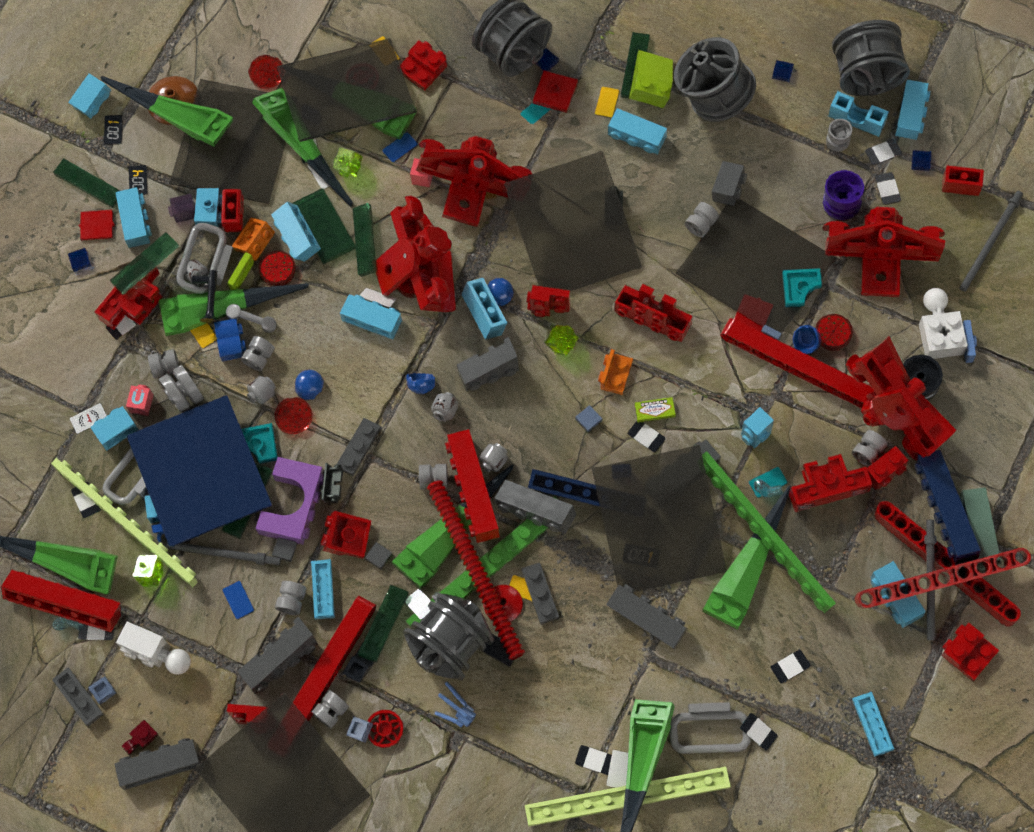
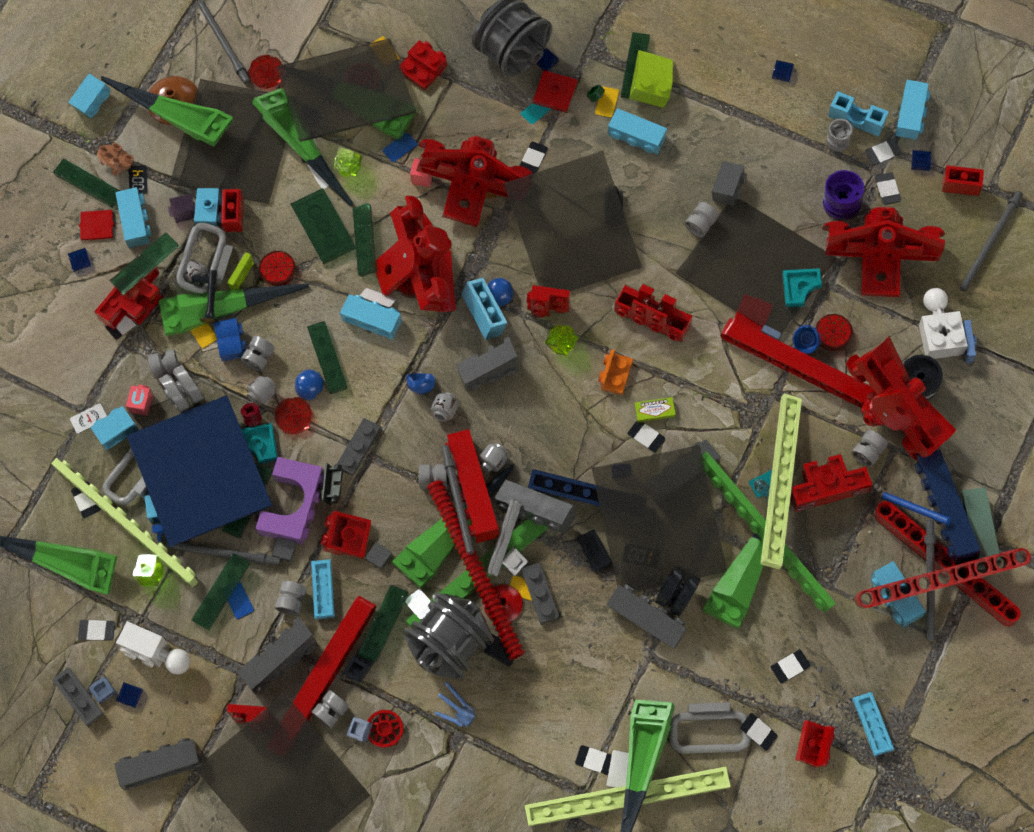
(61, 600): red brick -> none
(63, 623): clear light blue arm -> none
(113, 129): black sticker -> none
(115, 157): none -> nougat plate
(129, 695): none -> clear blue tile
(141, 735): dark red plate -> none
(221, 591): none -> clear green tile
(237, 66): none -> dark grey bar
(251, 414): none -> dark red wheel
(254, 238): orange bracket -> none
(268, 323): light grey bar -> none
(295, 231): medium azure brick -> none
(327, 357): none -> clear green tile
(449, 465): none -> dark grey bar
(504, 537): none -> light grey axle
(514, 561): none -> white tile
(533, 156): none -> sticker
(588, 418): sand blue tile -> none
(594, 551): none -> black tile
(595, 93): none -> dark green tile
(676, 589): none -> black wheel
(715, 79): dark grey wheel -> none
(757, 428): medium azure brick -> none
(781, 482): none -> yellowish green plate
(815, 744): none -> red bracket
(870, 58): dark grey wheel -> none
(887, 467): red brick -> none
(916, 508): none -> blue bar
(969, 651): red plate -> none

